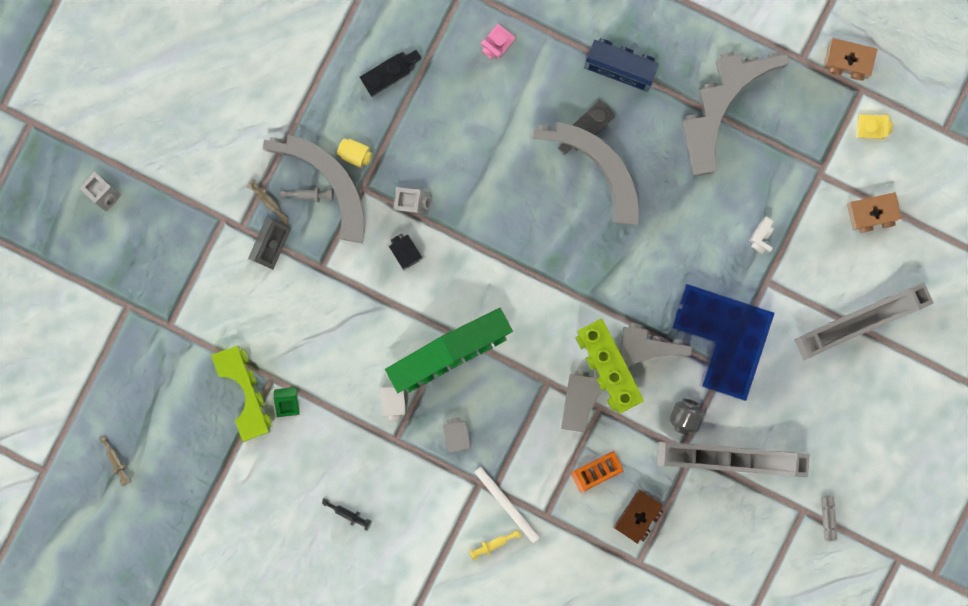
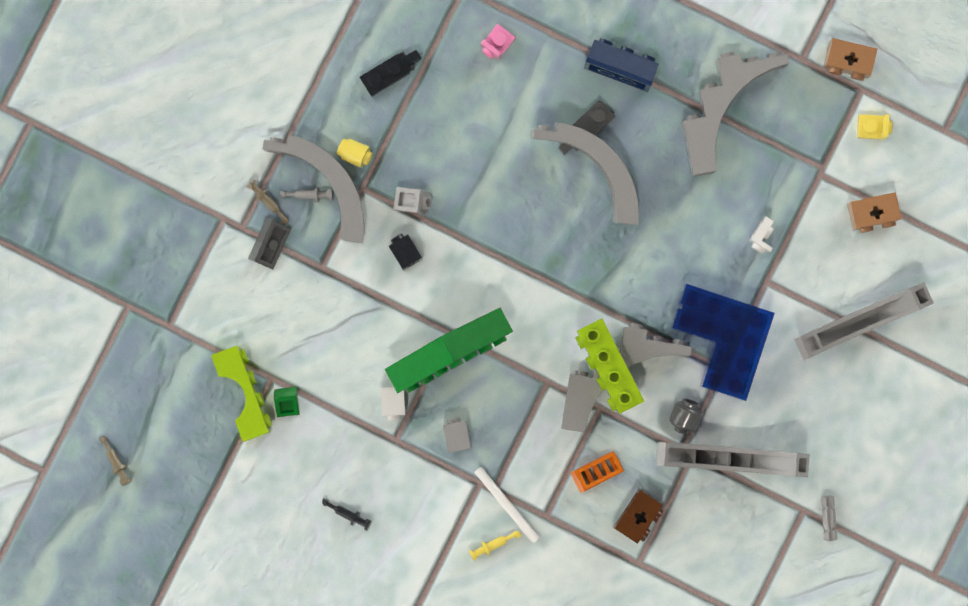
(100, 191): light grey bracket -> none

